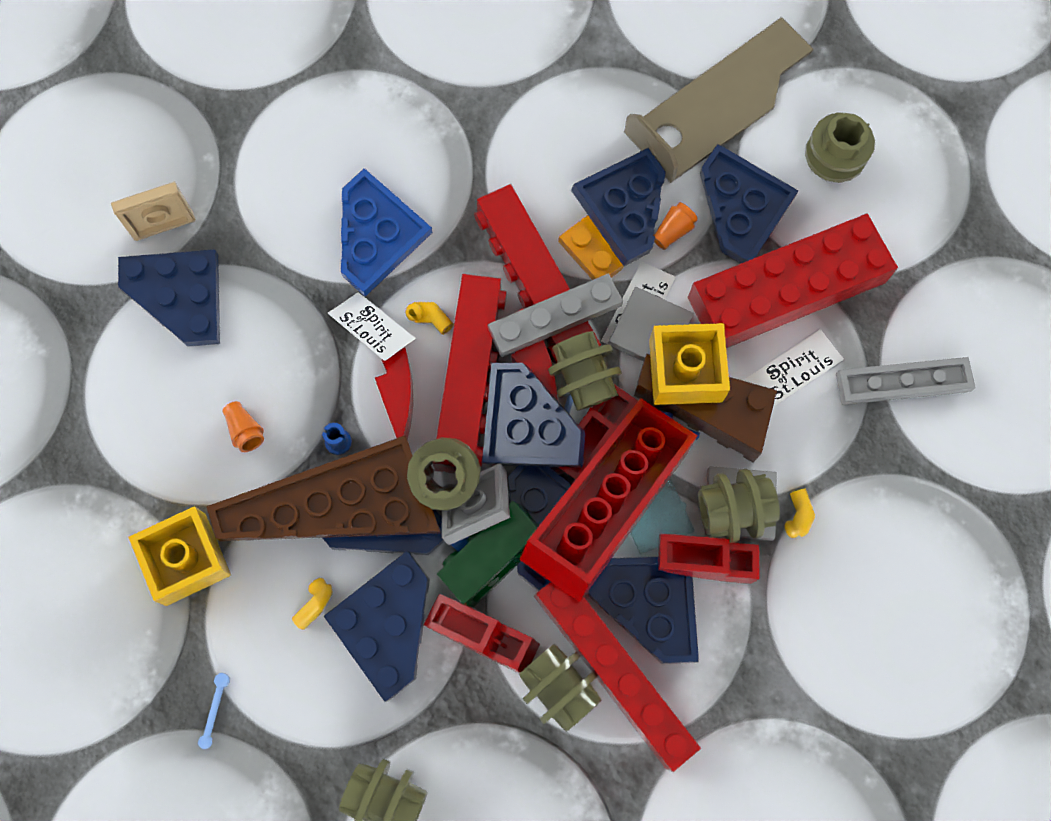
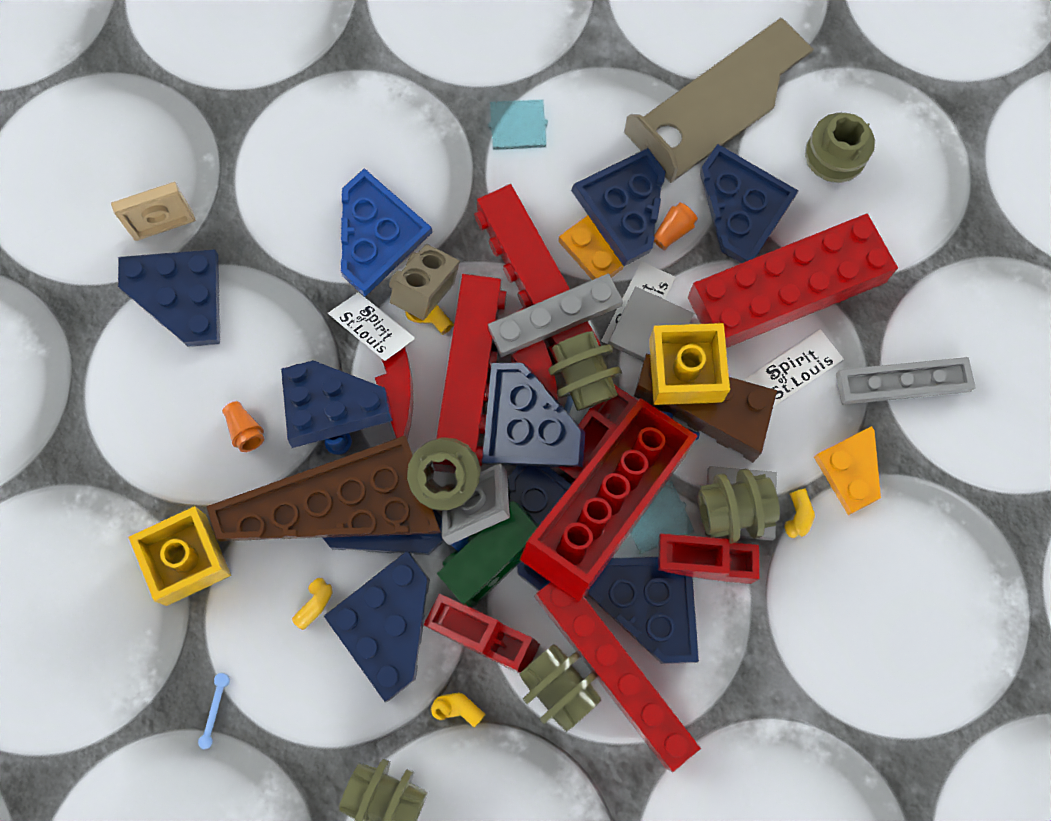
(329, 403): none -> dark blue plate
(423, 281): none -> dark tan brick
(456, 705): none -> yellow arm
(518, 124): none -> clear light blue piece
(852, 470): none -> light orange wing

